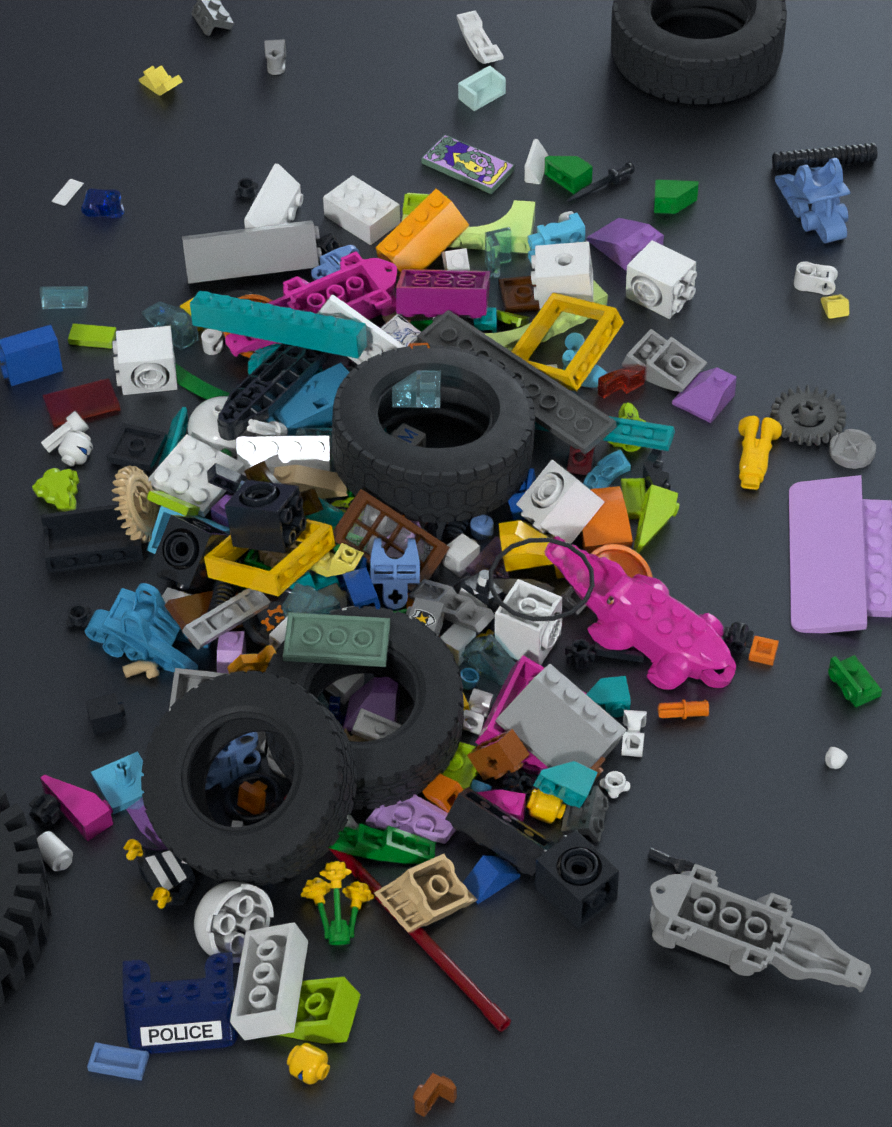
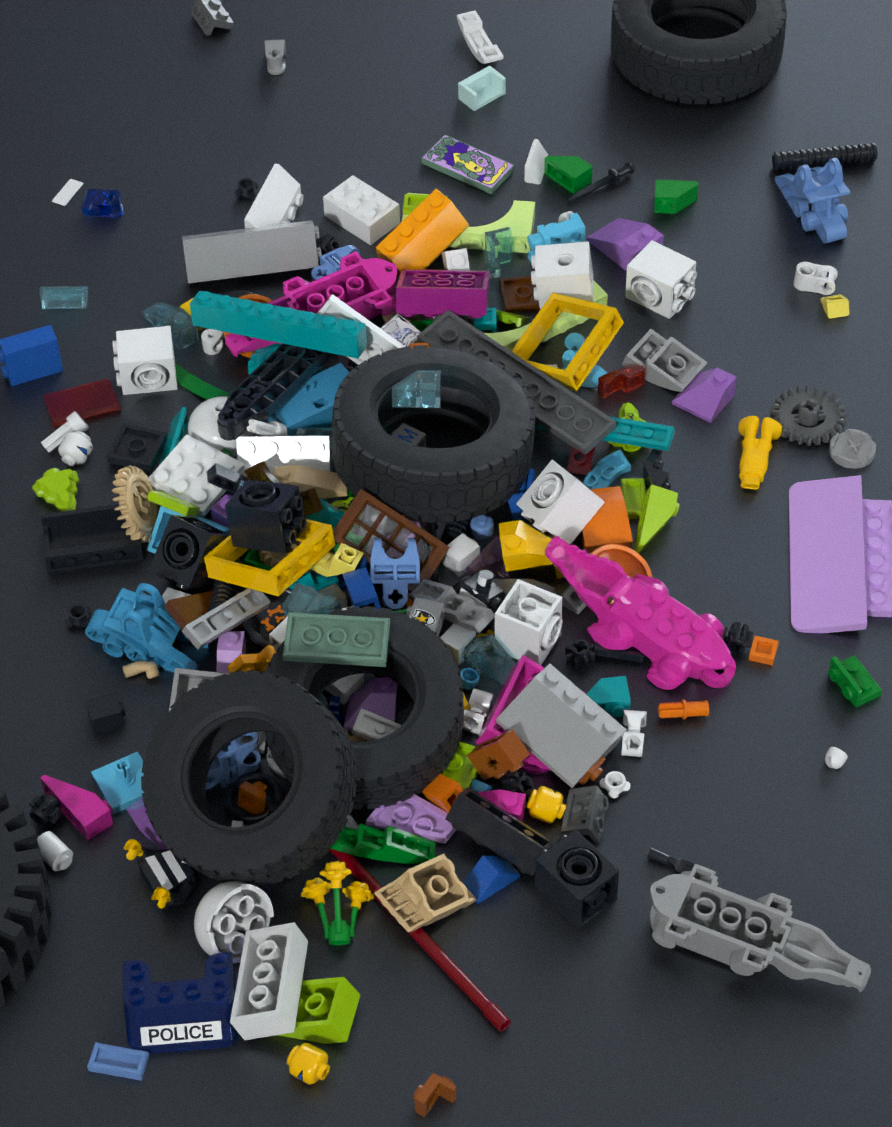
(92, 336): lime tile -> none
(158, 80): light yellow slope -> none
(541, 618): black piece -> none
(567, 781): teal slope -> none

